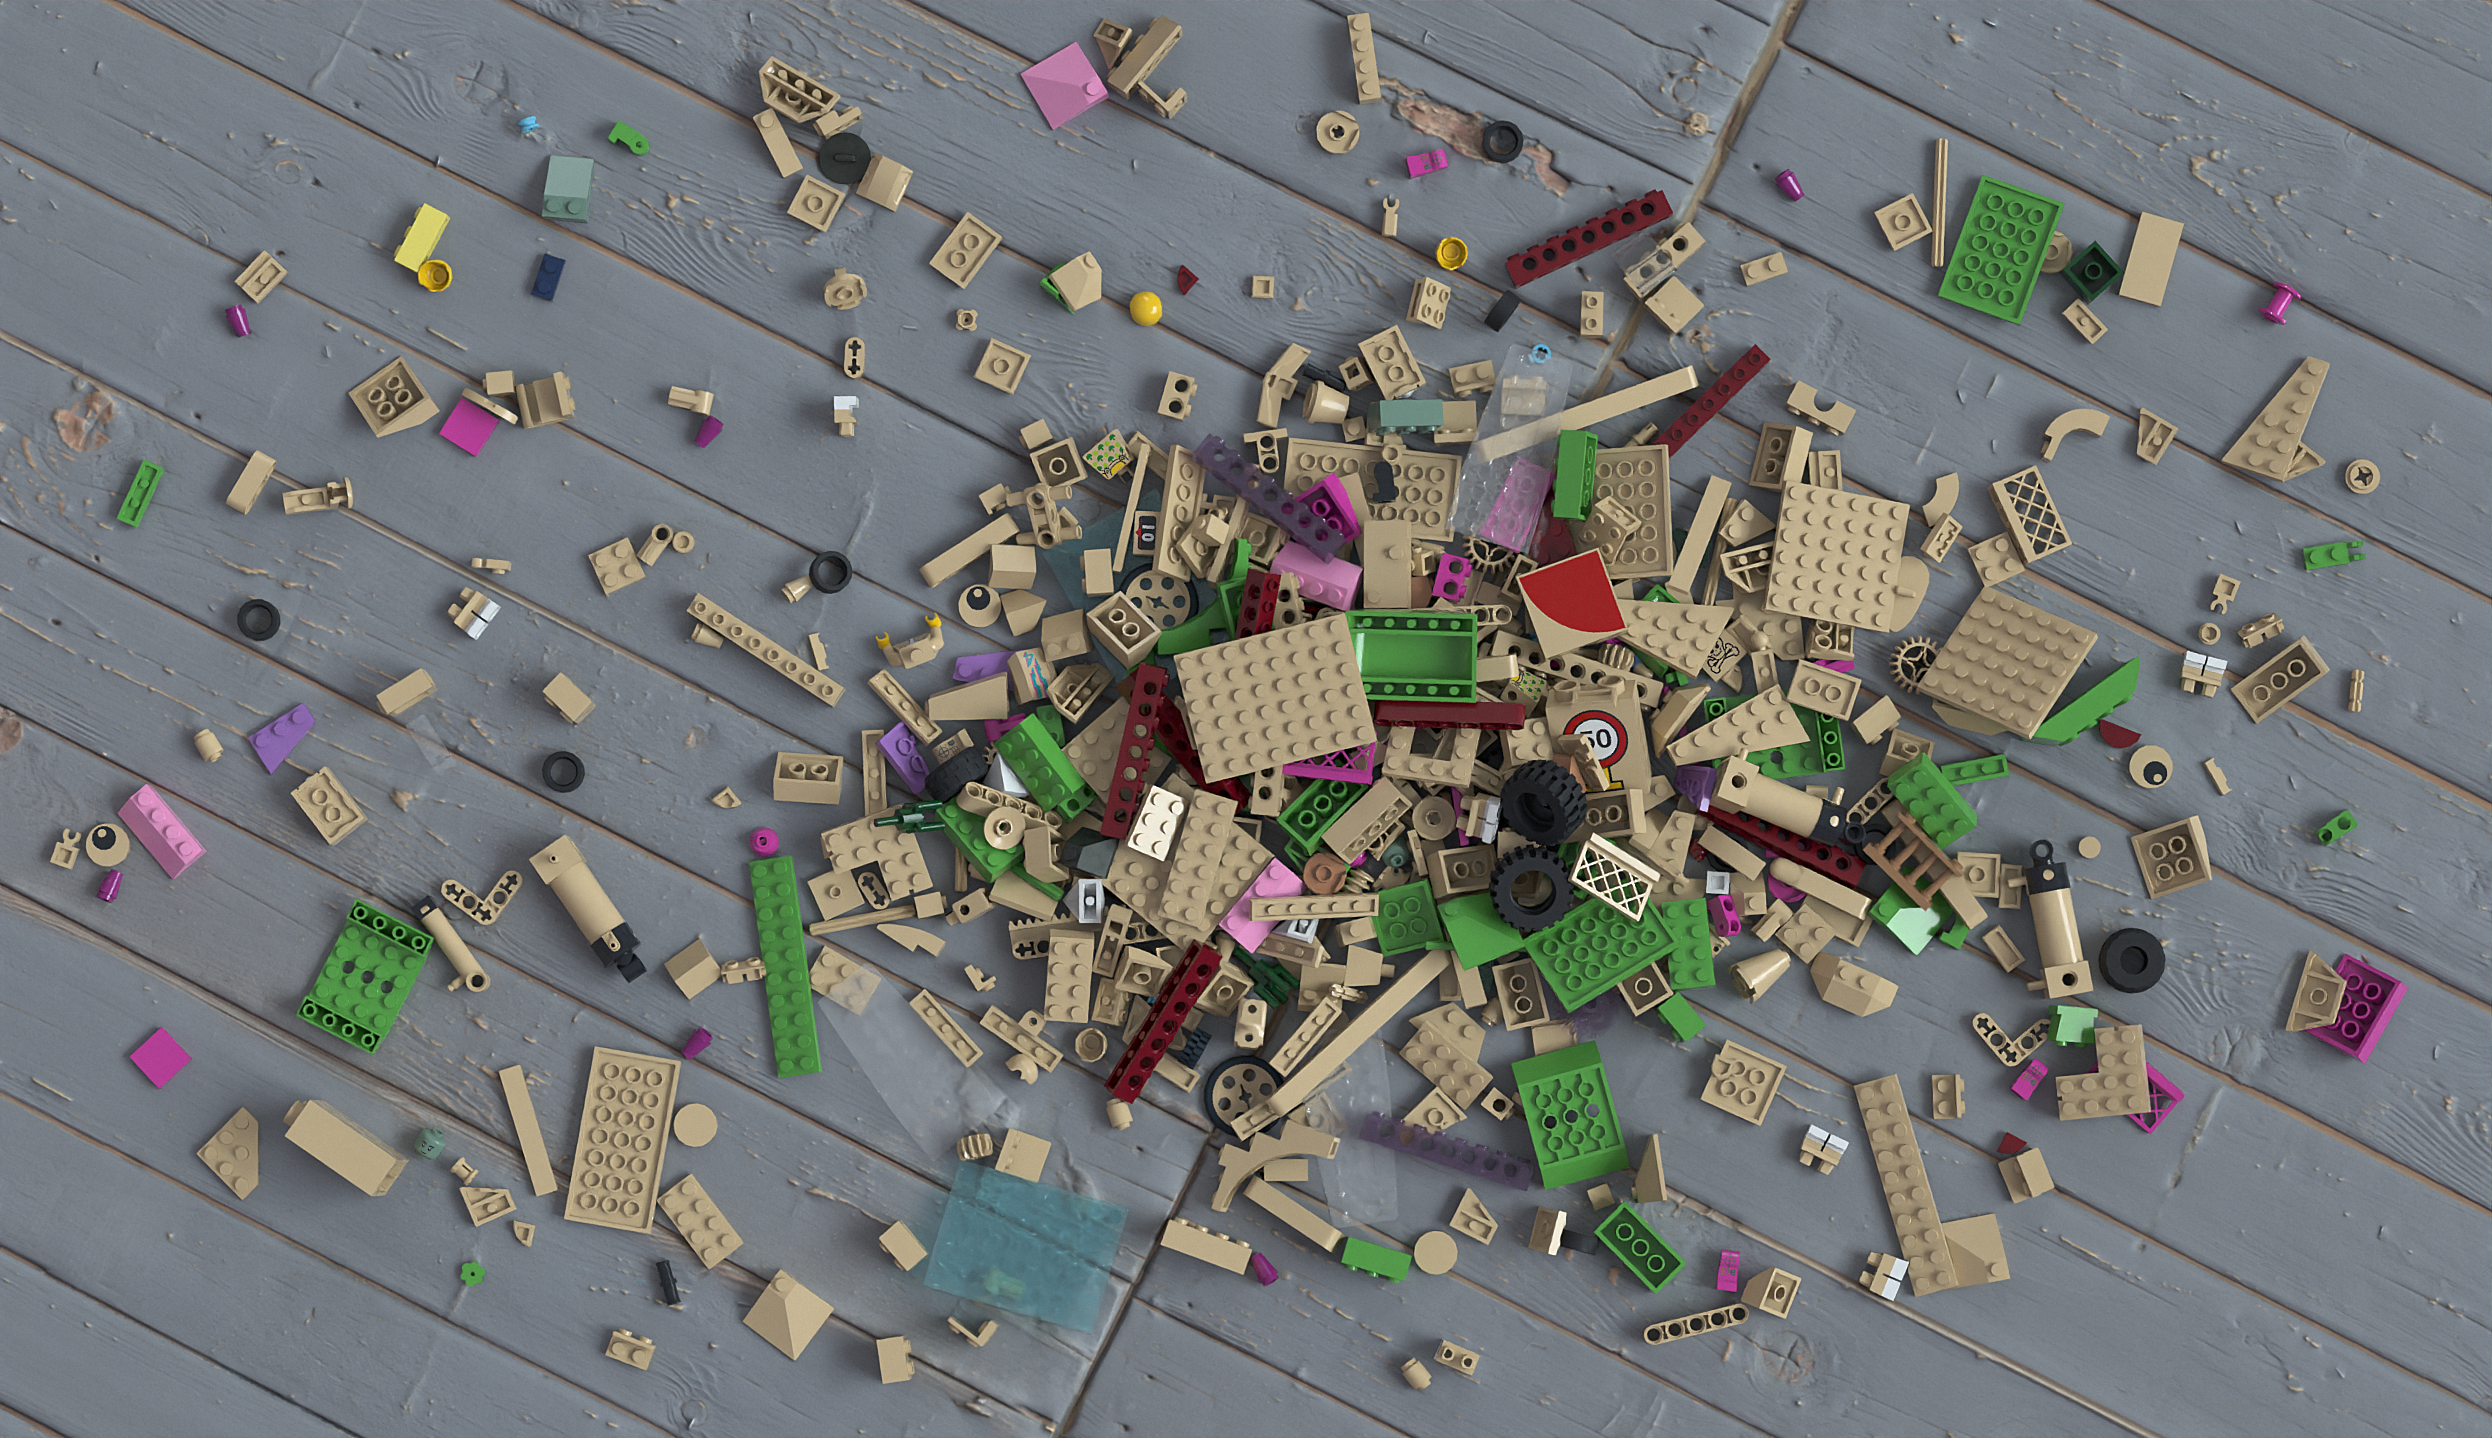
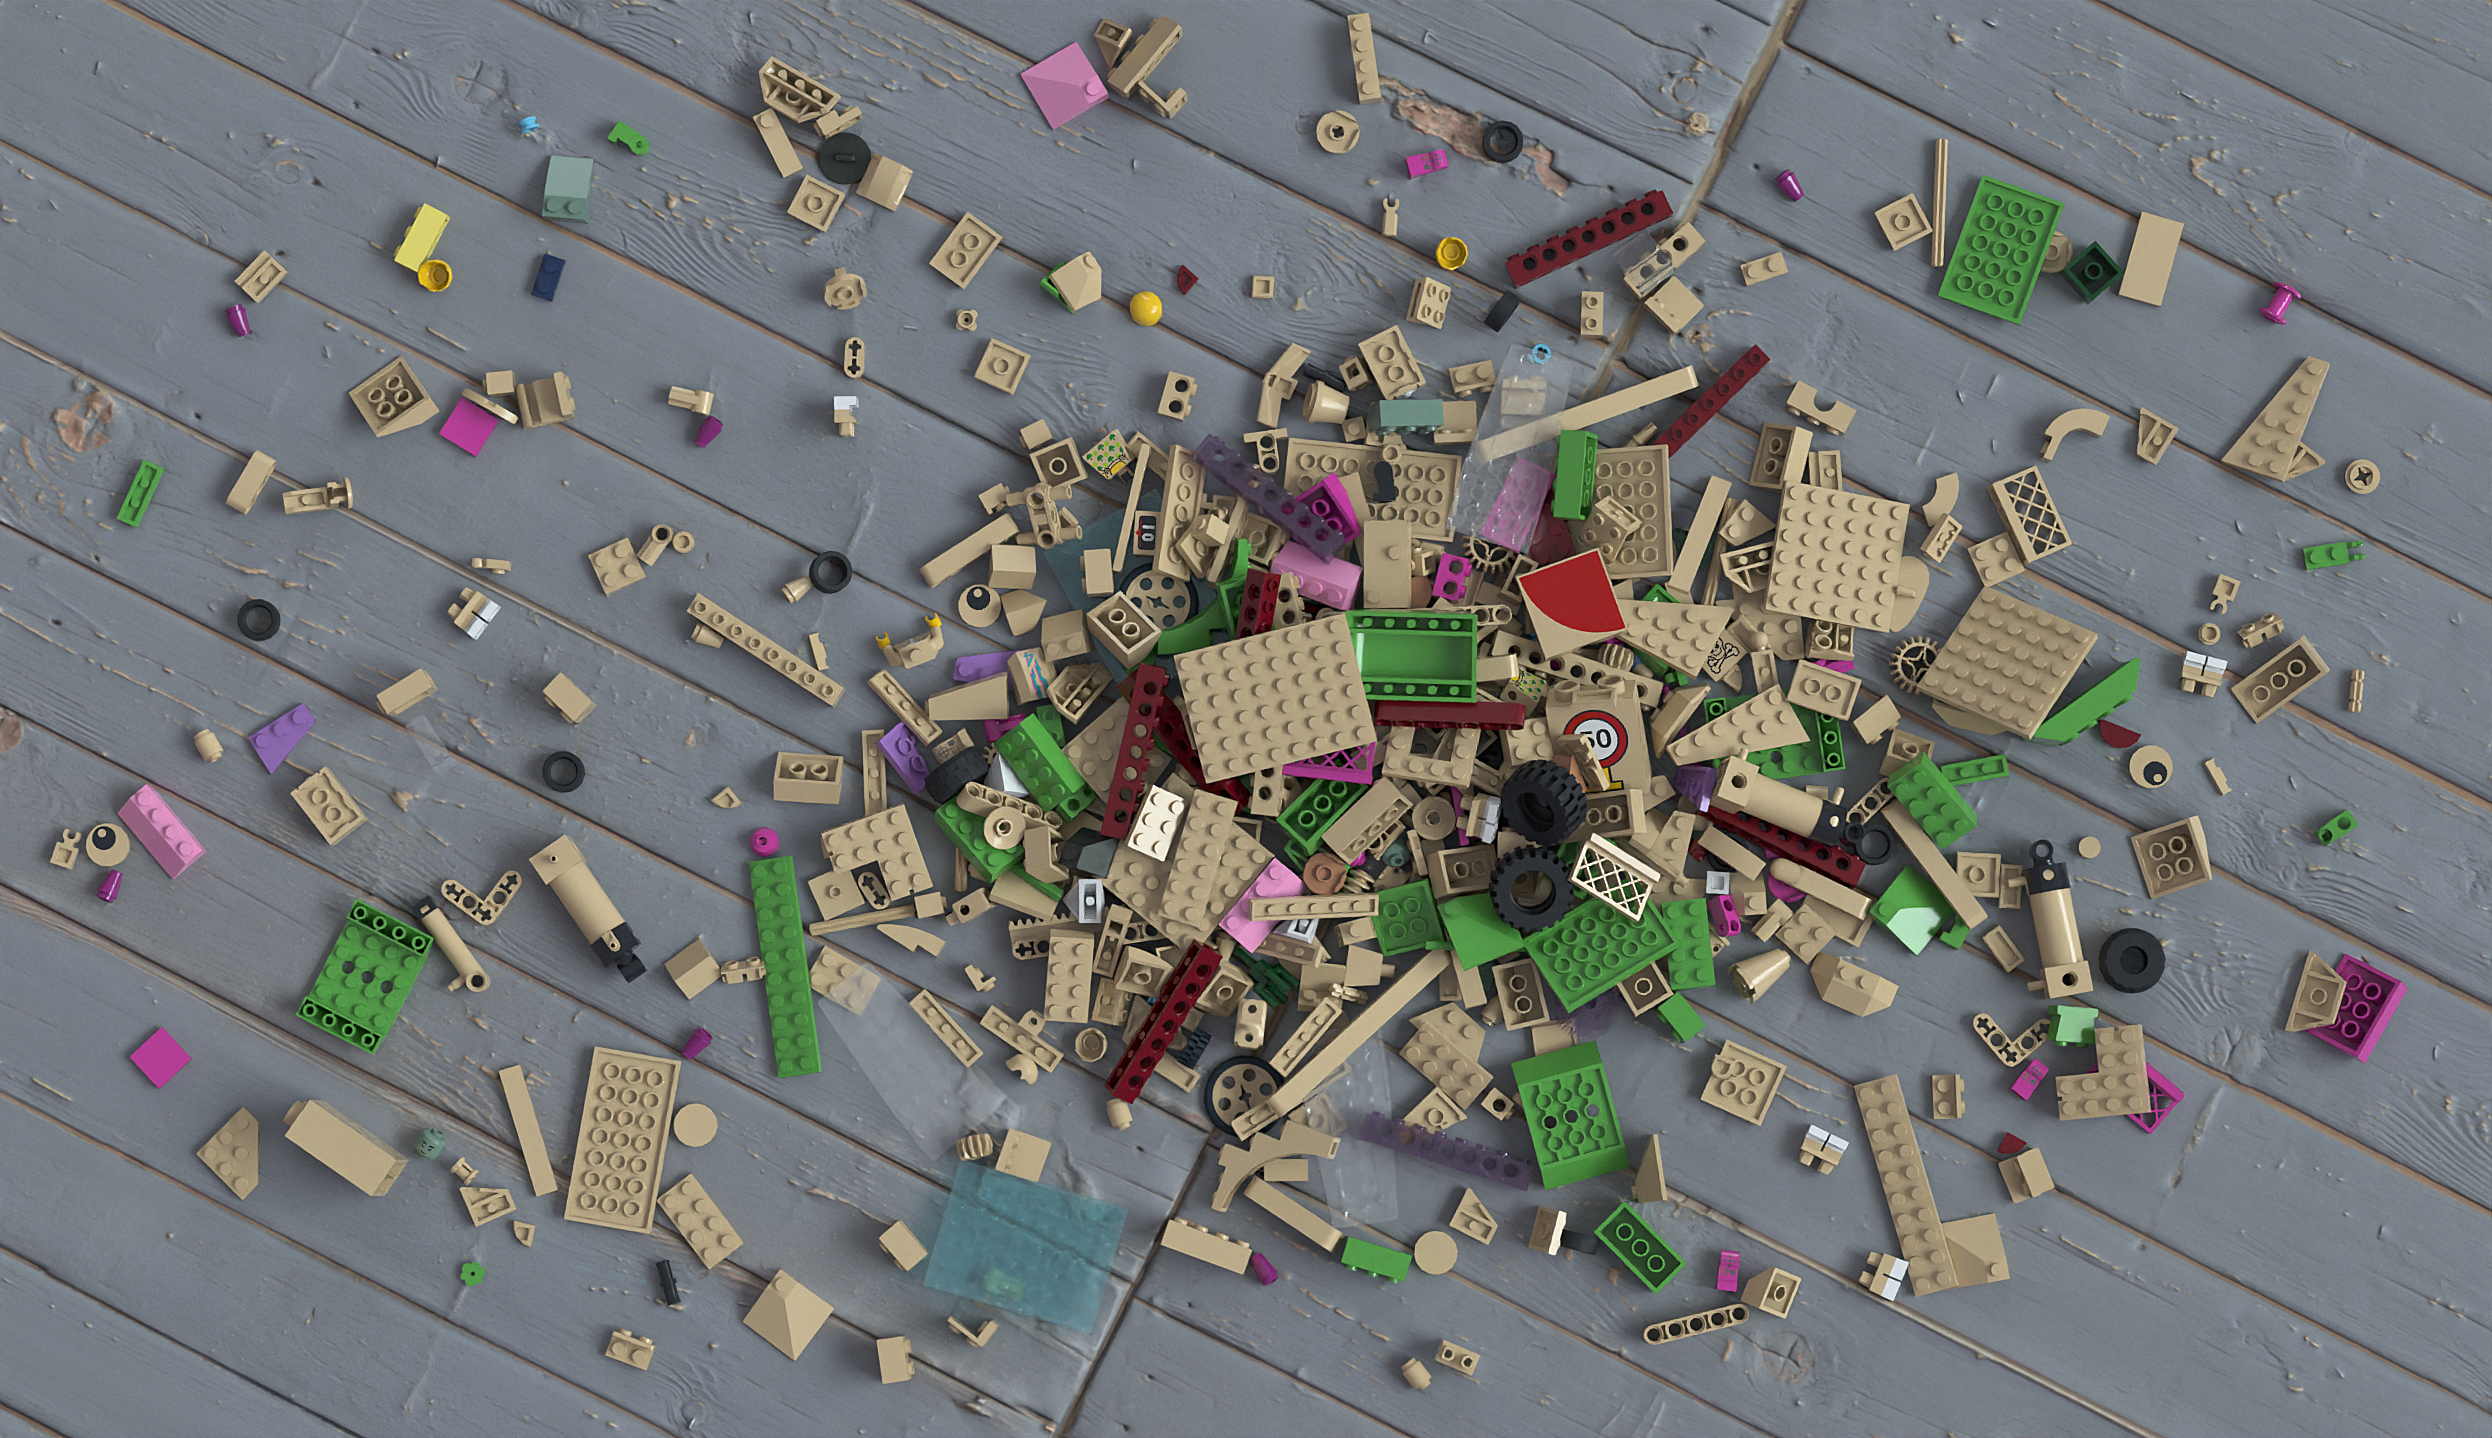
(912, 818): dark green plant -> none
(1600, 1196): tan slope -> none
(1892, 866): medium nougat fence -> none
(2084, 321): tan plate -> none

